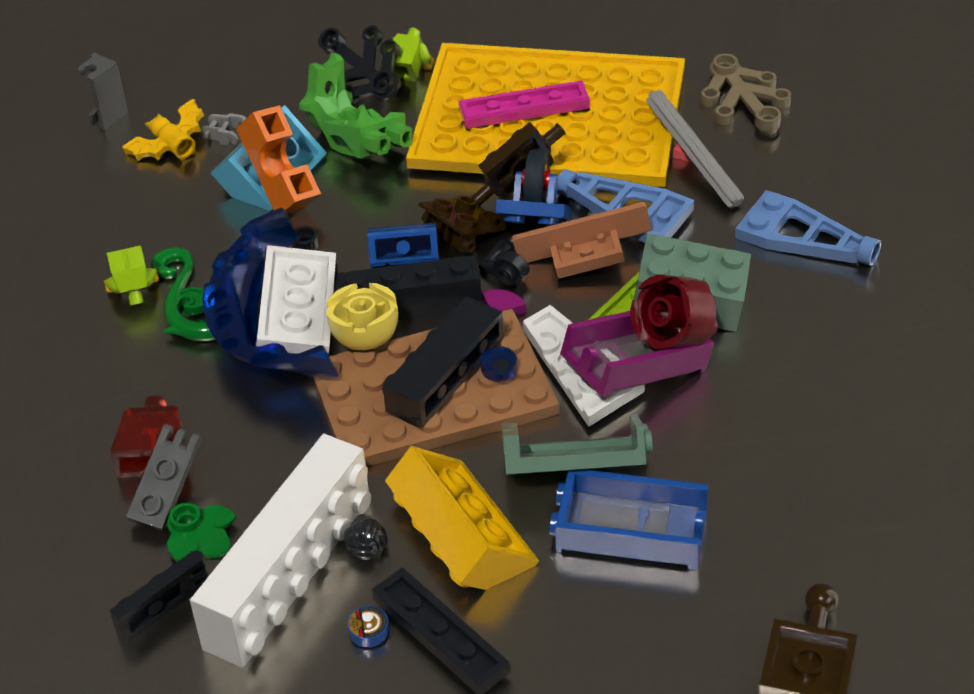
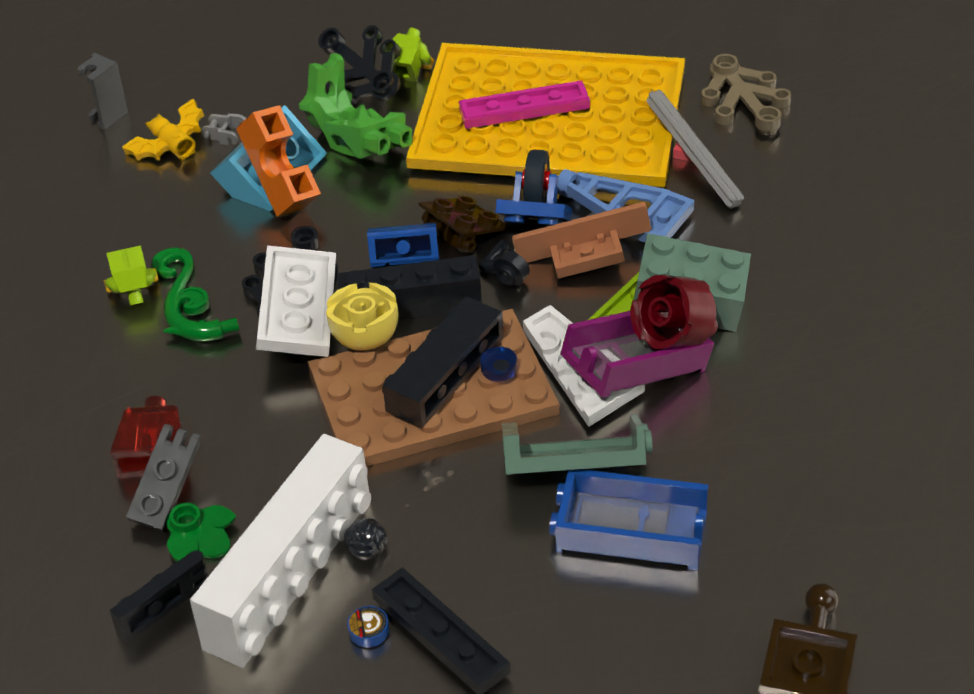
(233, 297): clear blue windscreen -> none
(459, 519): yellow slope -> none
(503, 163): dark brown plate -> none
(504, 300): magenta tile -> none
(773, 210): medium blue plate -> none

